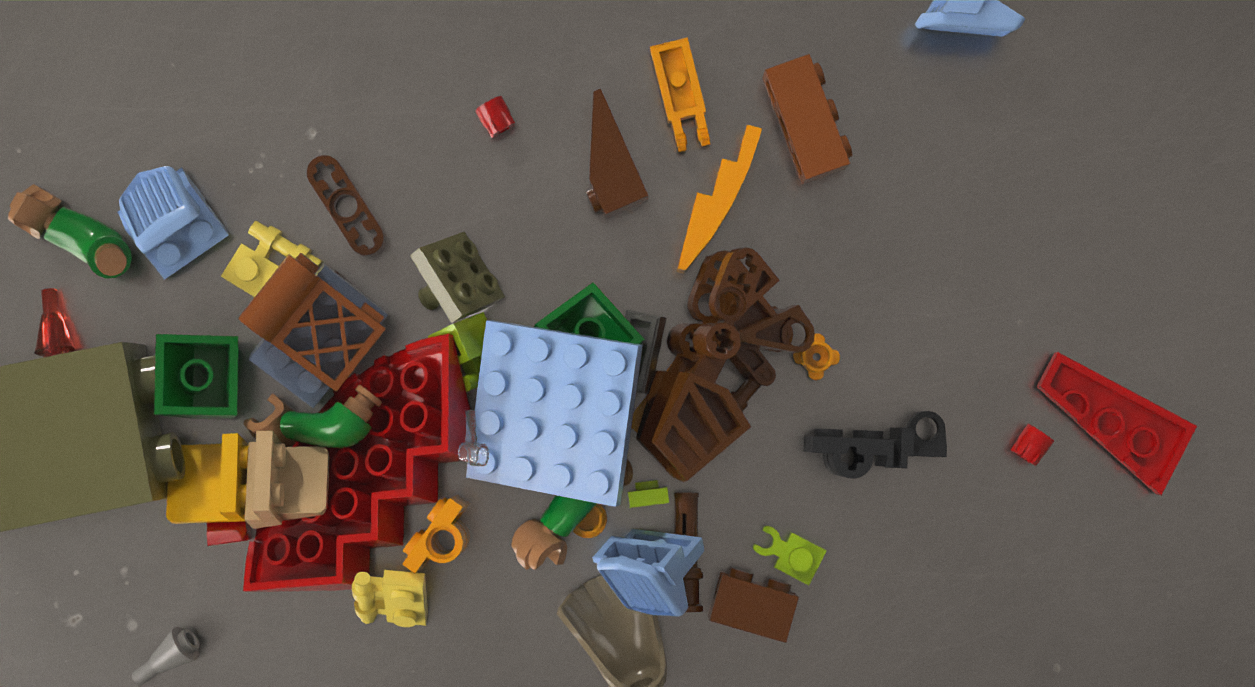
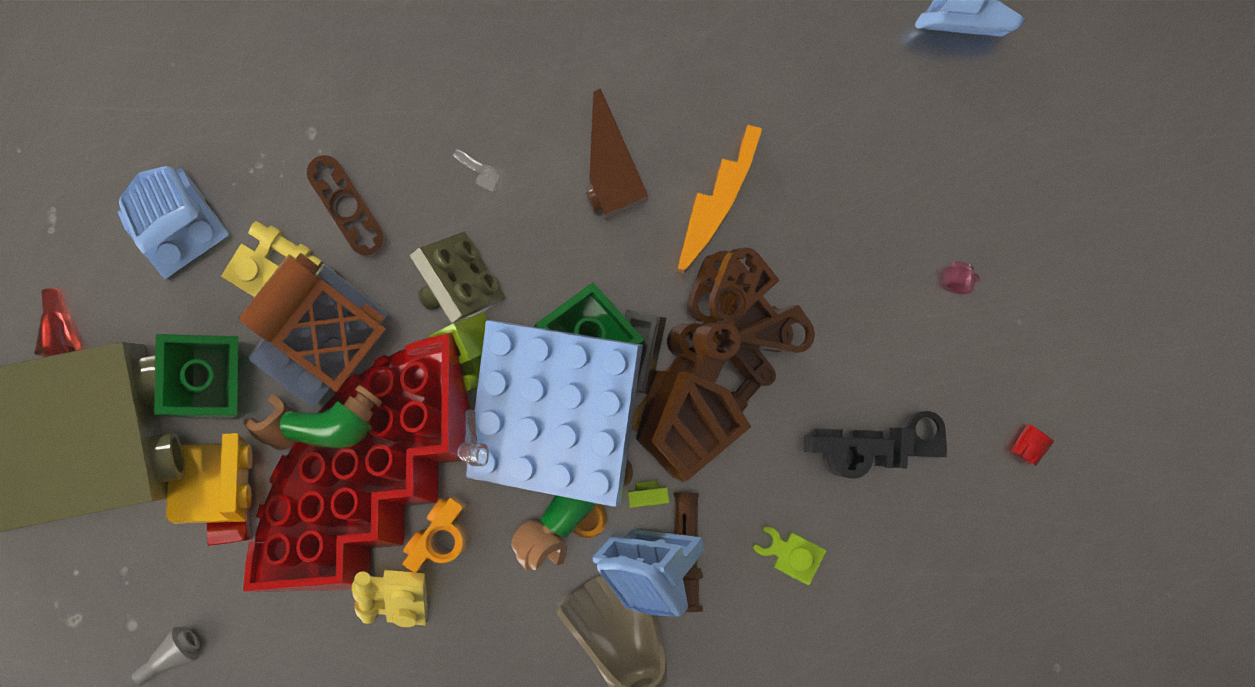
(77, 233): piece -> none
(284, 481): tan piece -> none
(487, 178): none -> clear hand
(495, 116): red hose -> none
(680, 89): light orange hinge -> none
(753, 605): reddish brown brick -> none
(807, 118): dark orange brick -> none
(827, 358): light orange plate -> none
(959, 278): none -> clear pink plate
(1124, 423): red wing -> none

